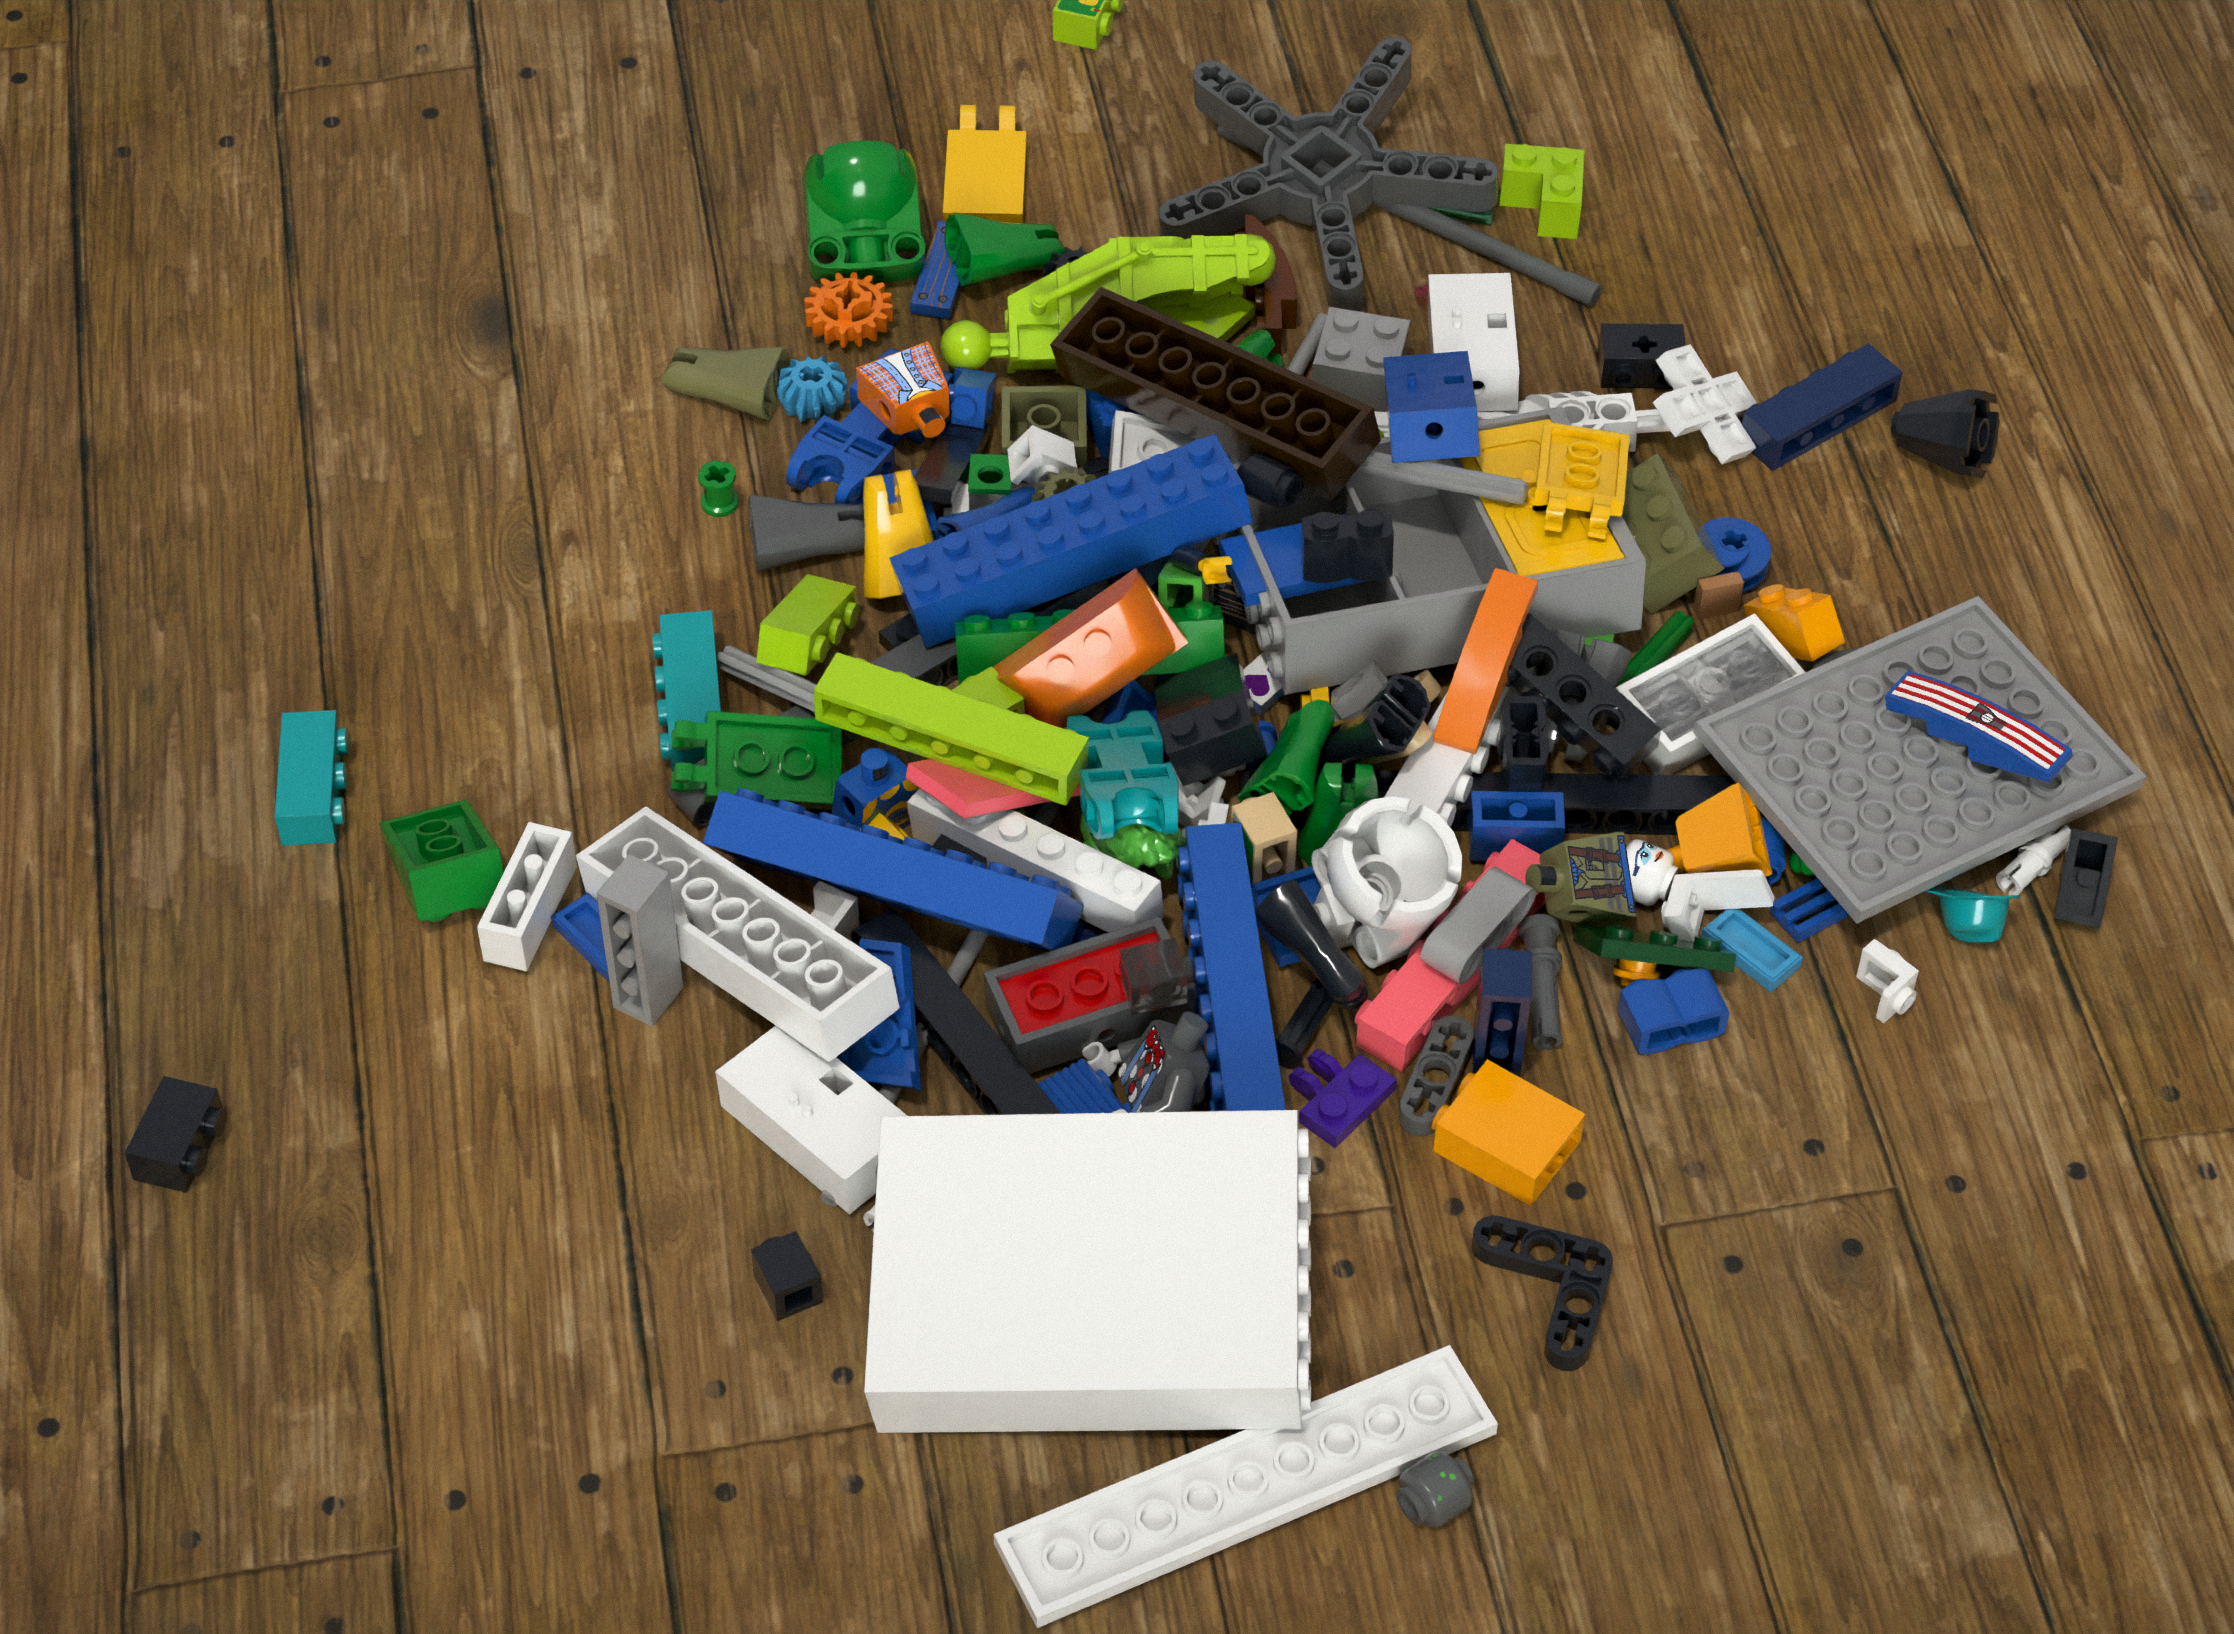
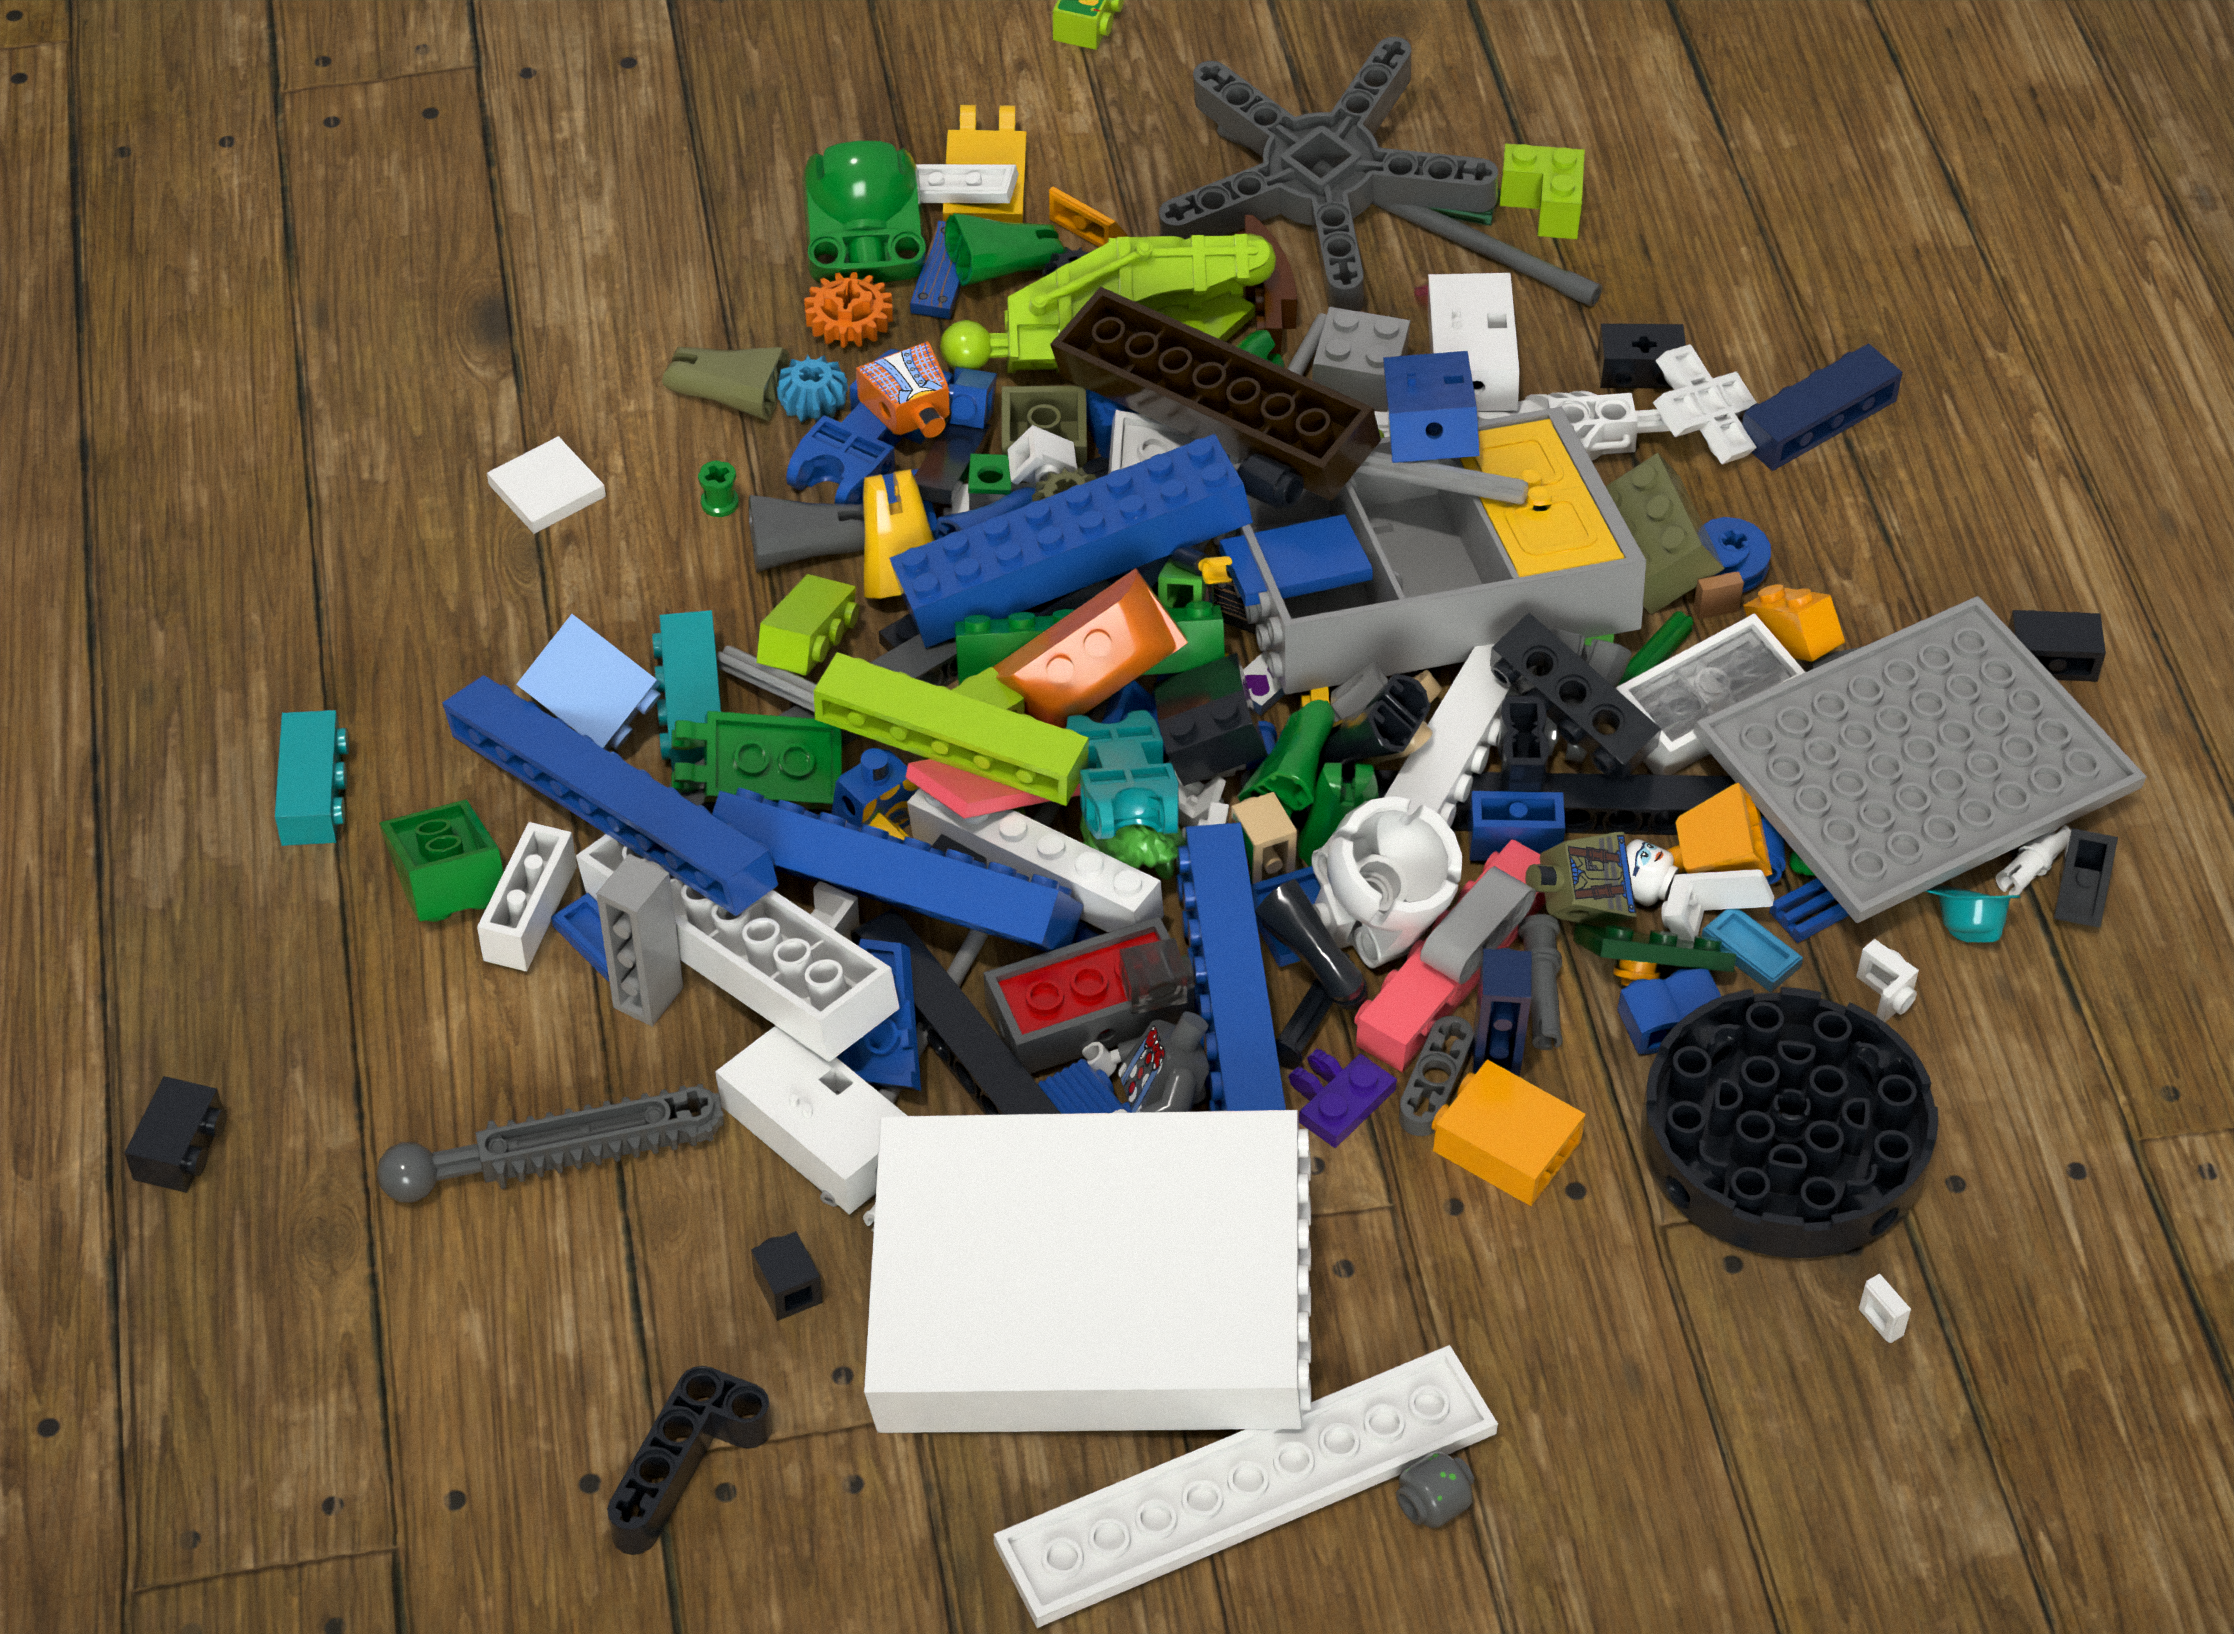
(411, 1170): none -> dark grey gear
(546, 484): none -> white tile
(590, 684): none -> light blue slope
(612, 795): none -> blue brick
(678, 1461): none -> black beam
(966, 183): none -> white tile
(1082, 219): none -> light orange slope
(1347, 546): black brick -> none
(1485, 661): orange slope -> none
(1572, 1278): black beam -> none
(1581, 472): yellow tile -> none
(1788, 1122): none -> black brick
(1884, 1308): none -> white tile
(1950, 430): black cone -> none
(1988, 730): slope -> none
(2063, 642): none -> black brick

